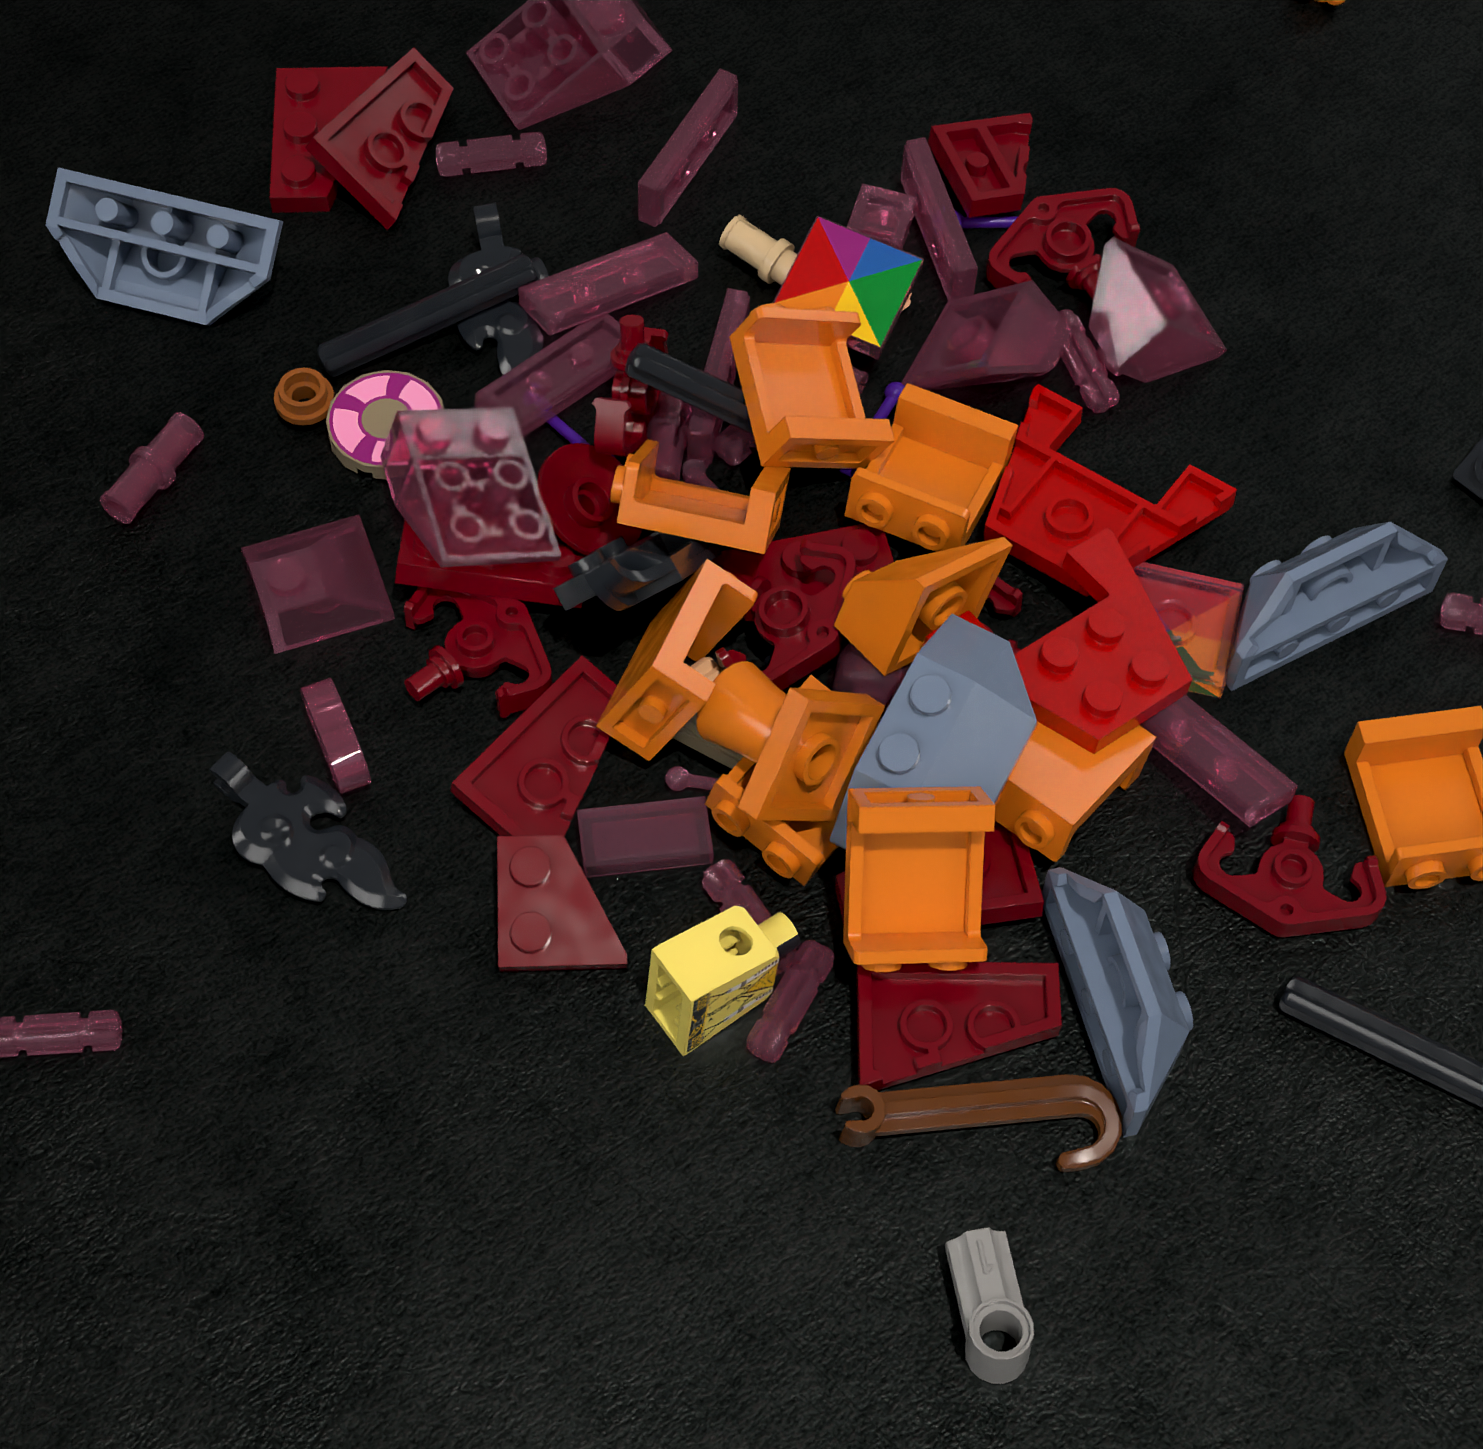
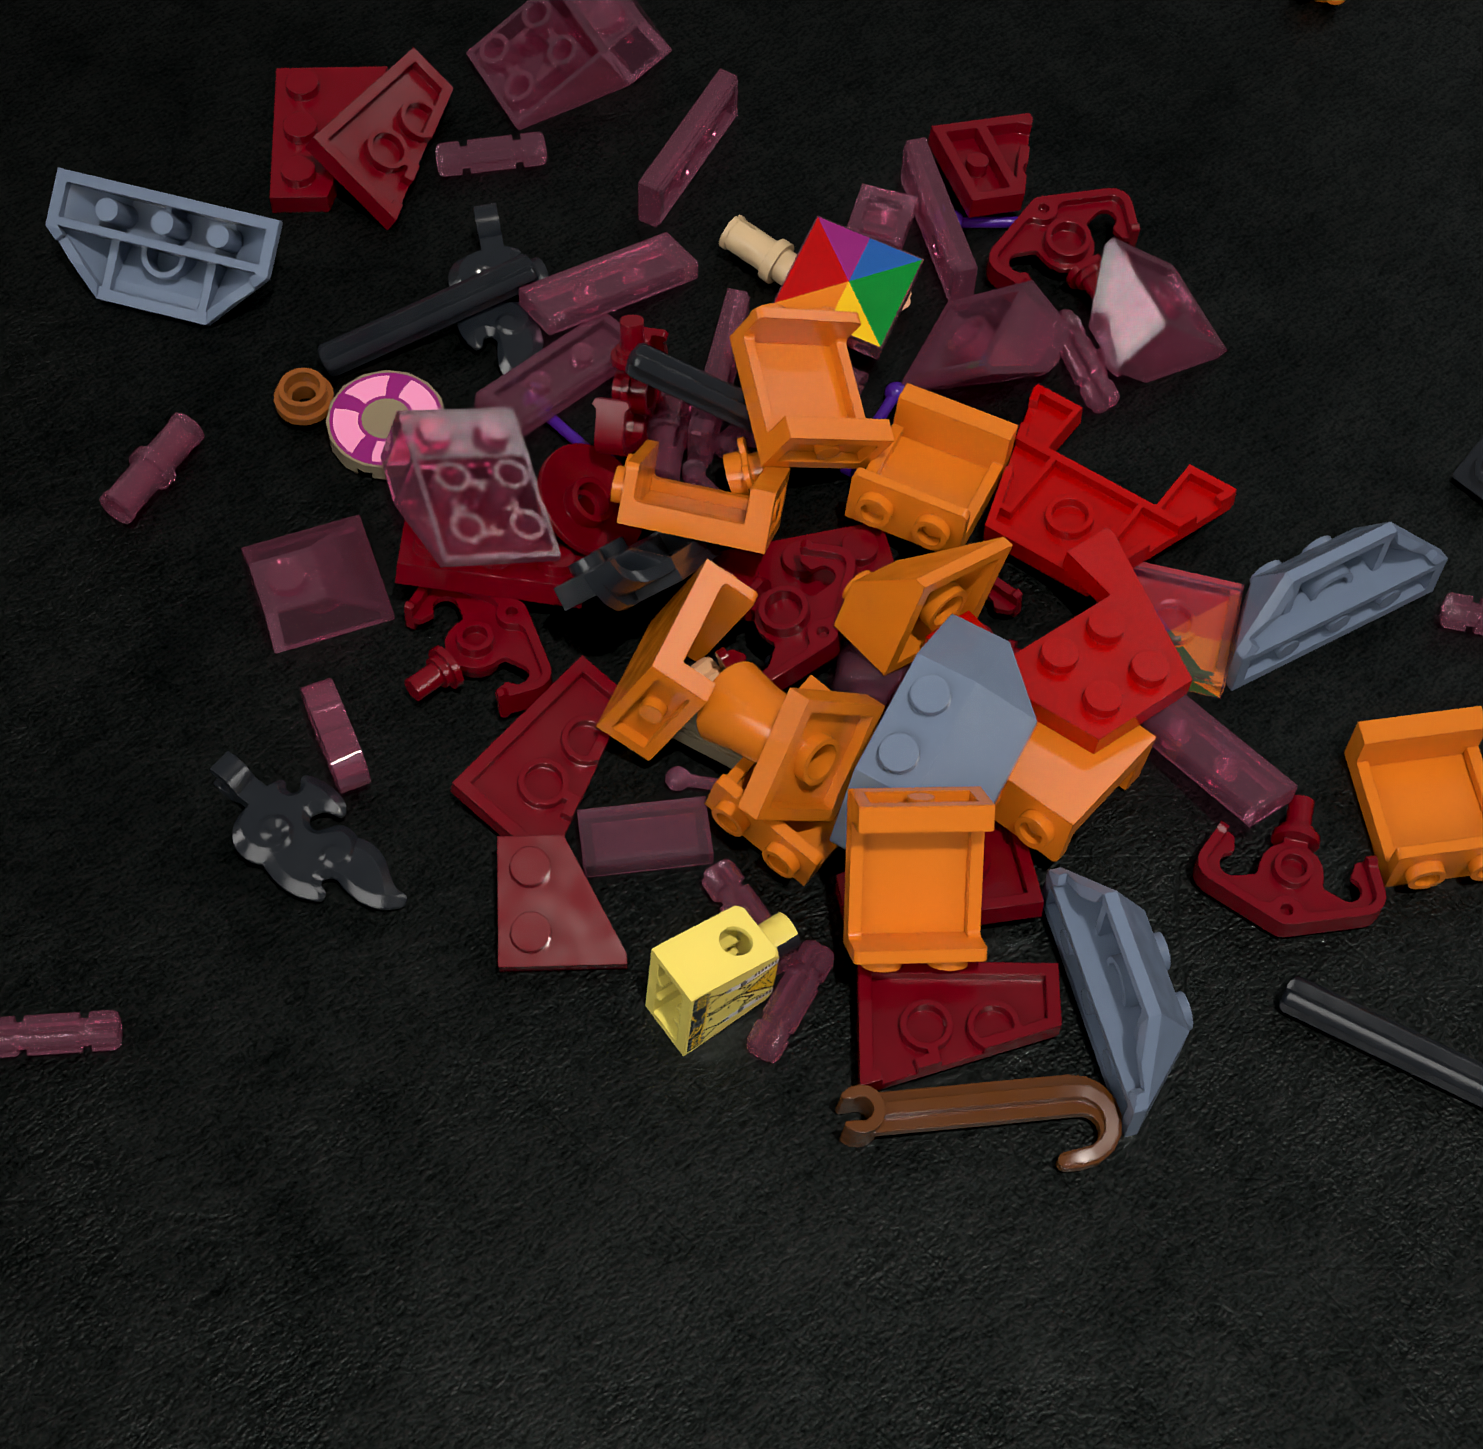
(742, 468): none -> orange plate
(989, 1301): light grey piece -> none

